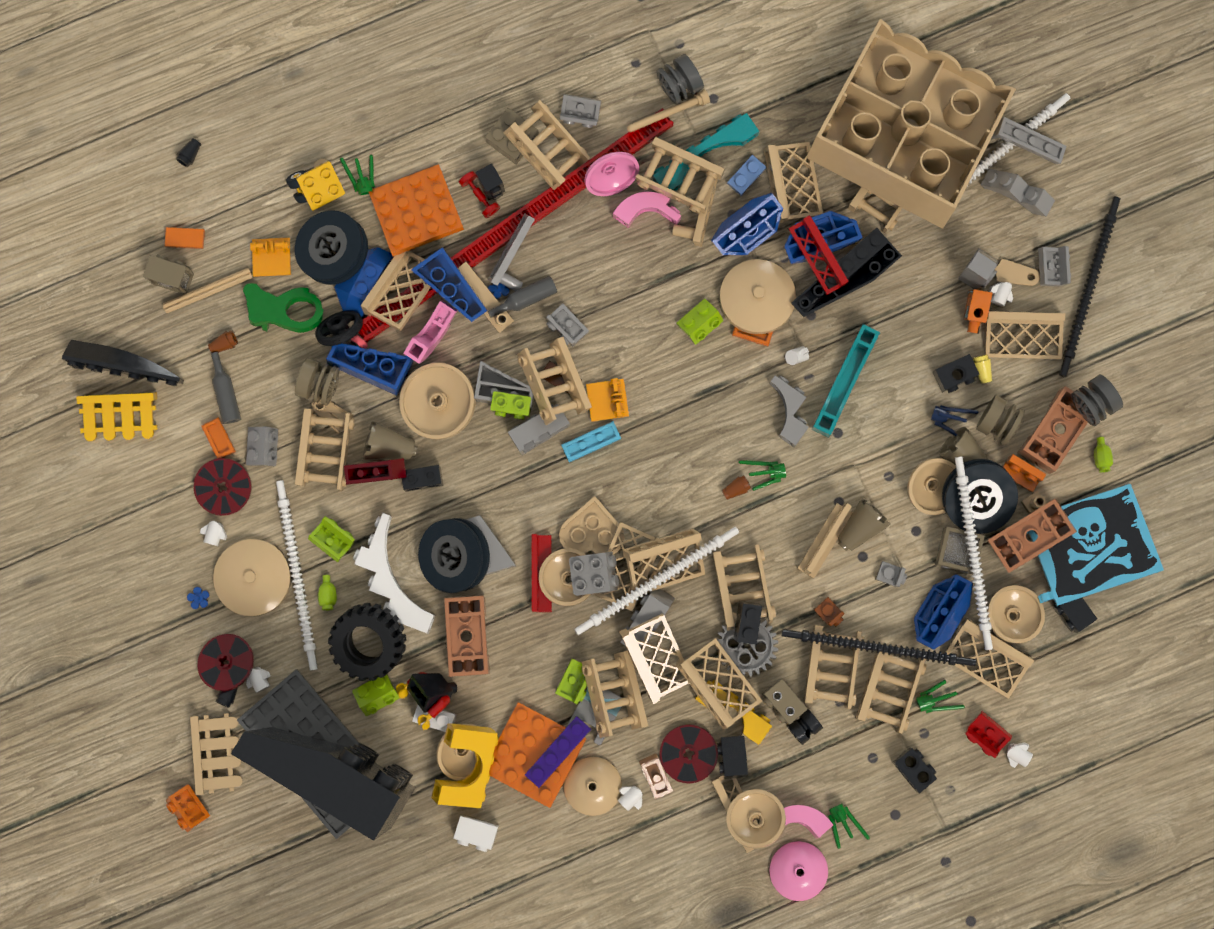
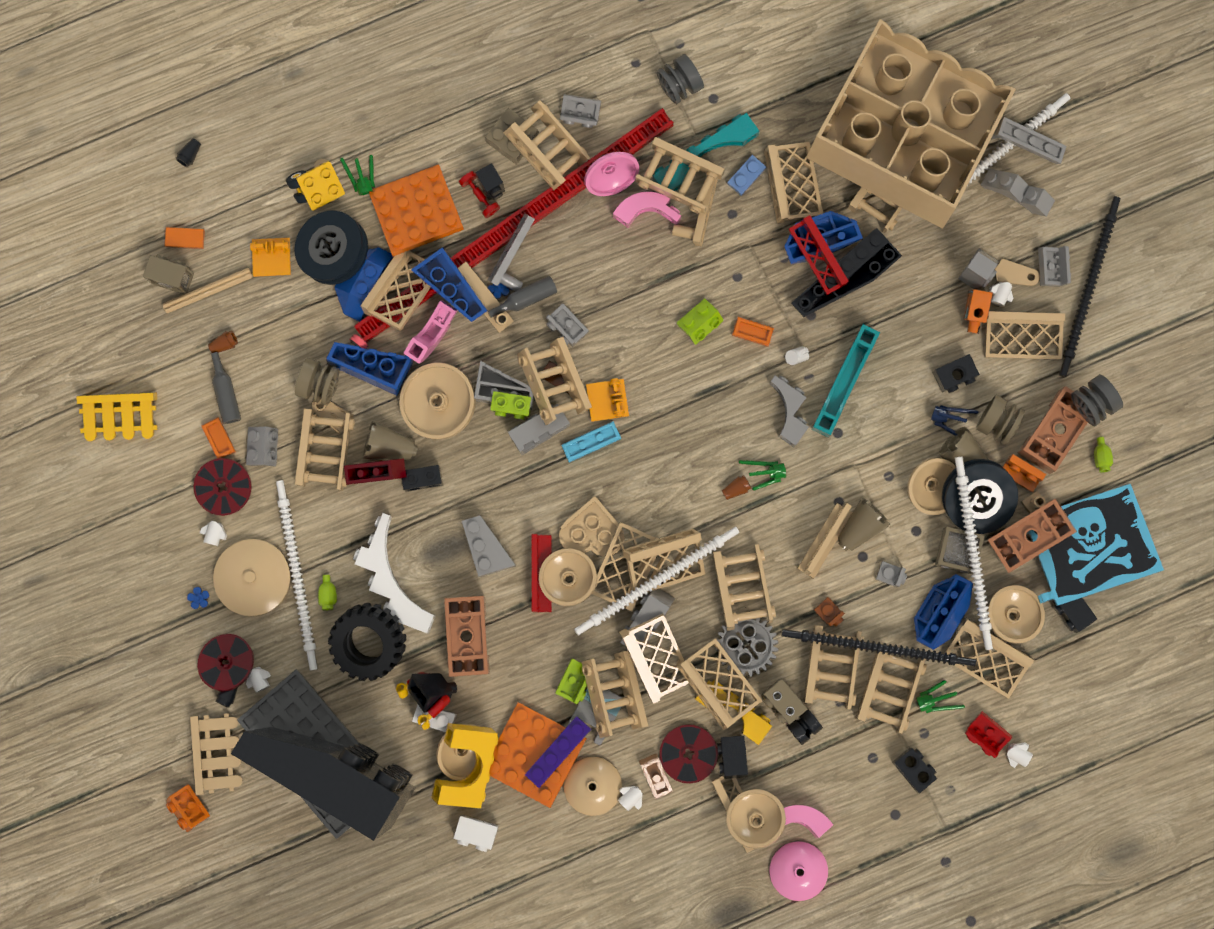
(117, 361): black wedge -> none
(268, 309): green animal -> none
(332, 539): lime bracket -> none
(338, 326): black wheel -> none
(375, 695): lime bracket -> none
(465, 542): black wheel -> none
(593, 573): light grey bracket -> none
(701, 98): tan piece -> none
(747, 622): black brick -> none
(749, 226): blue wedge -> none
(757, 296): tan dish -> none
(839, 814): green plant -> none
(983, 366): light yellow cone -> none

